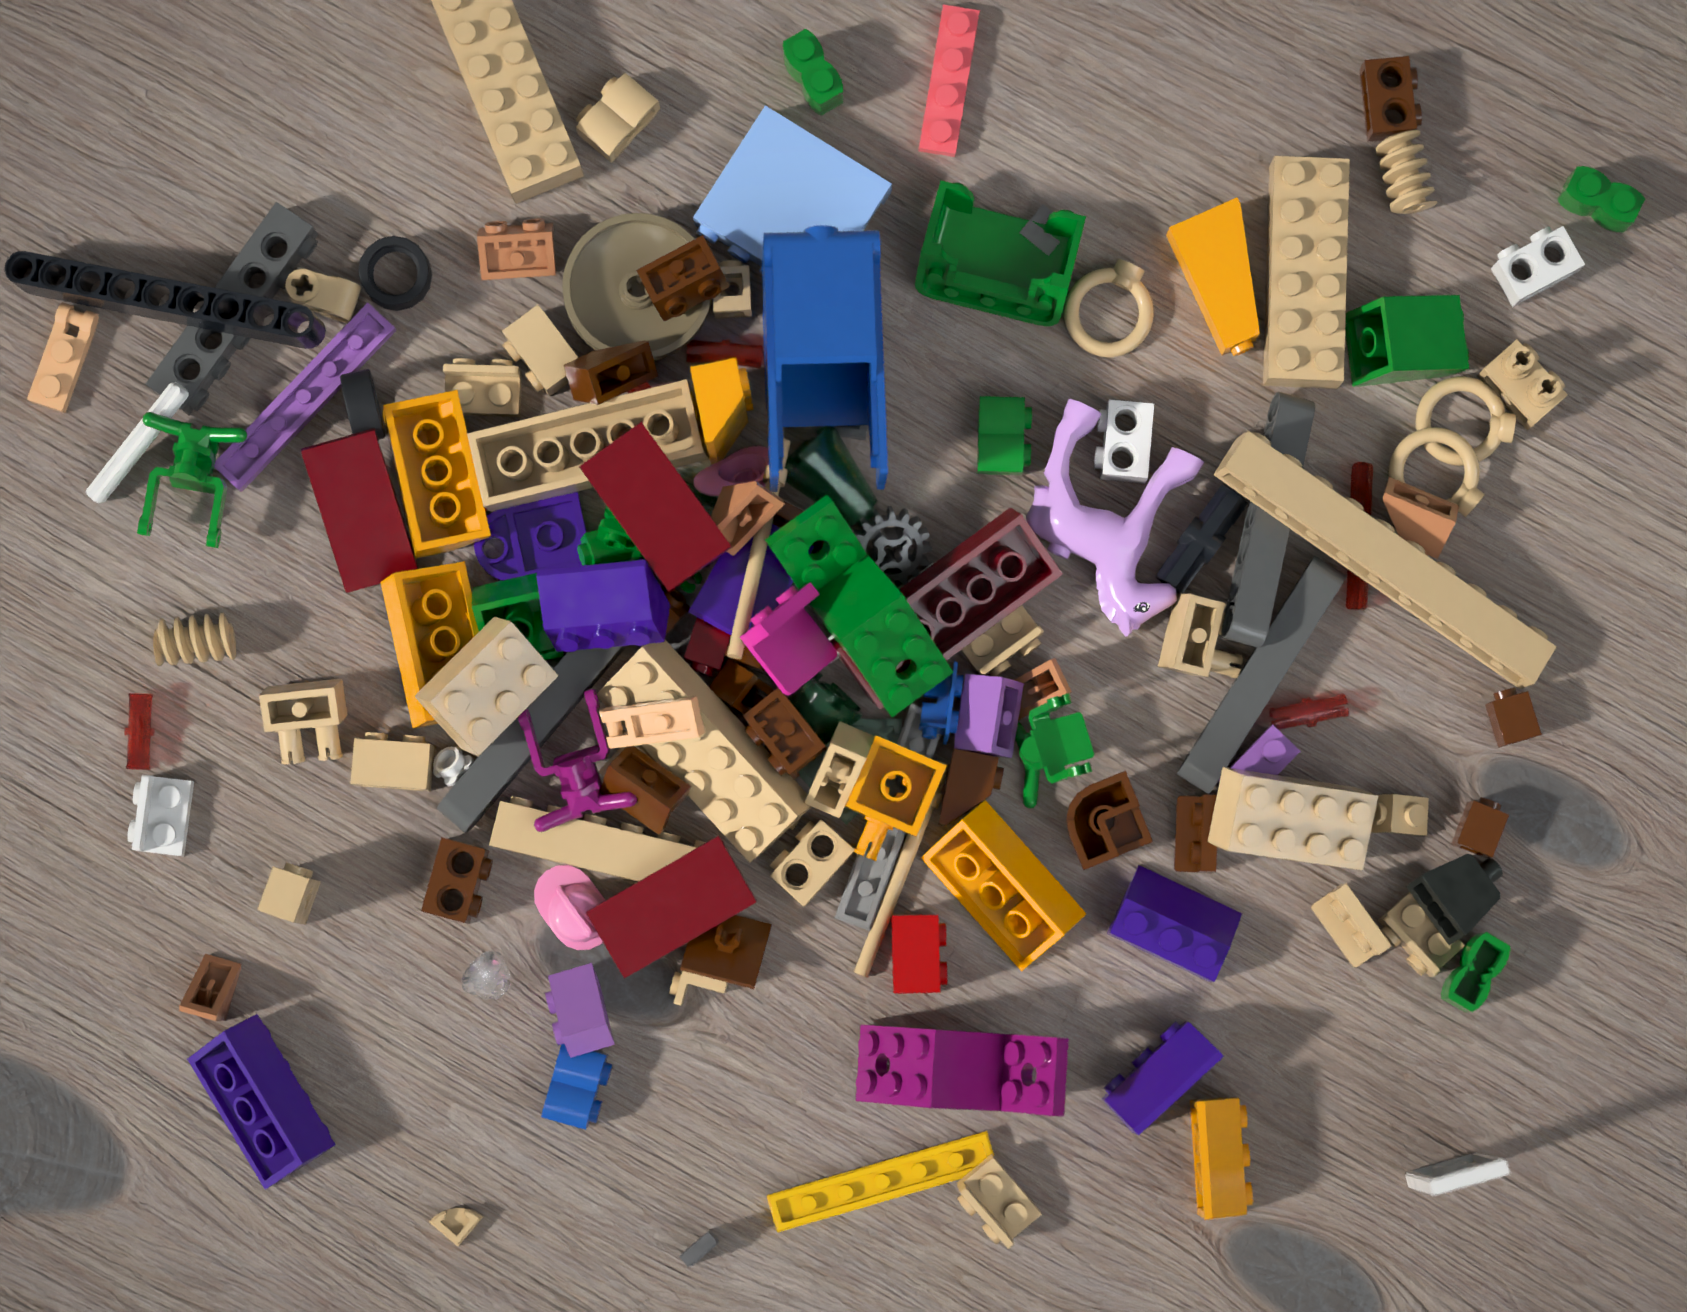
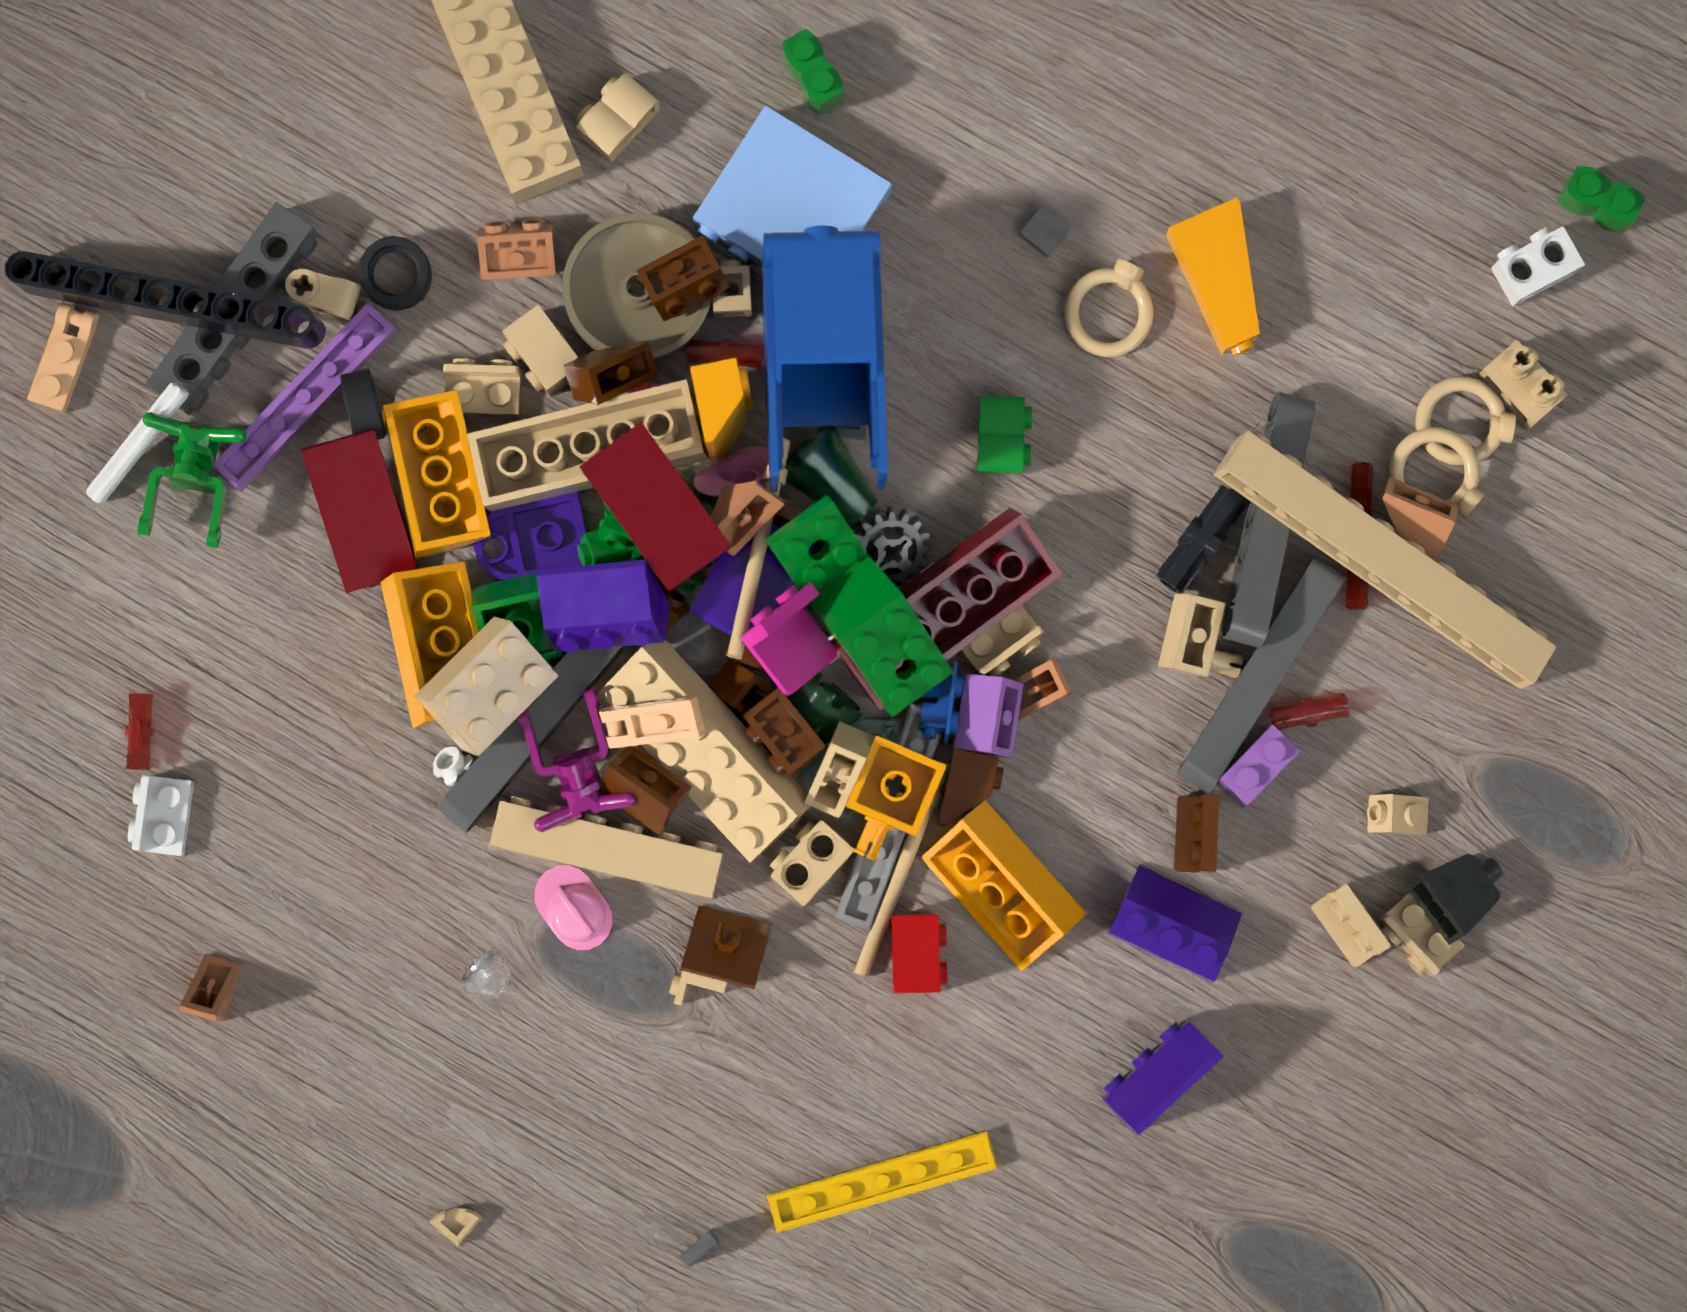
(194, 640): tan piece -> none
(261, 1101): dark purple slope -> none
(289, 893): tan brick -> none
(305, 706): tan brick -> none
(392, 763): tan brick -> none
(446, 878): reddish brown brick -> none
(575, 1088): blue brick -> none
(580, 1010): medium lavender brick -> none
(671, 906): dark red tile -> none
(706, 648): dark red brick -> none
(949, 80): coral plate -> none
(962, 1070): magenta bracket -> none
(988, 266): green windscreen -> none
(997, 1201): tan bracket -> none
(1052, 747): green piece -> none
(1100, 534): lavender animal -> none
(1106, 821): reddish brown brick -> none
(1133, 442): white brick -> none
(1220, 1157): light orange slope -> none
(1292, 818): tan brick -> none
(1306, 272): tan brick -> none
(1380, 98): reddish brown brick -> none
(1404, 173): tan piece -> none
(1406, 339): green slope -> none
(1456, 1173): white tile -> none
(1479, 963): green brick -> none
(1480, 827): reddish brown brick -> none
(1512, 717): reddish brown brick -> none

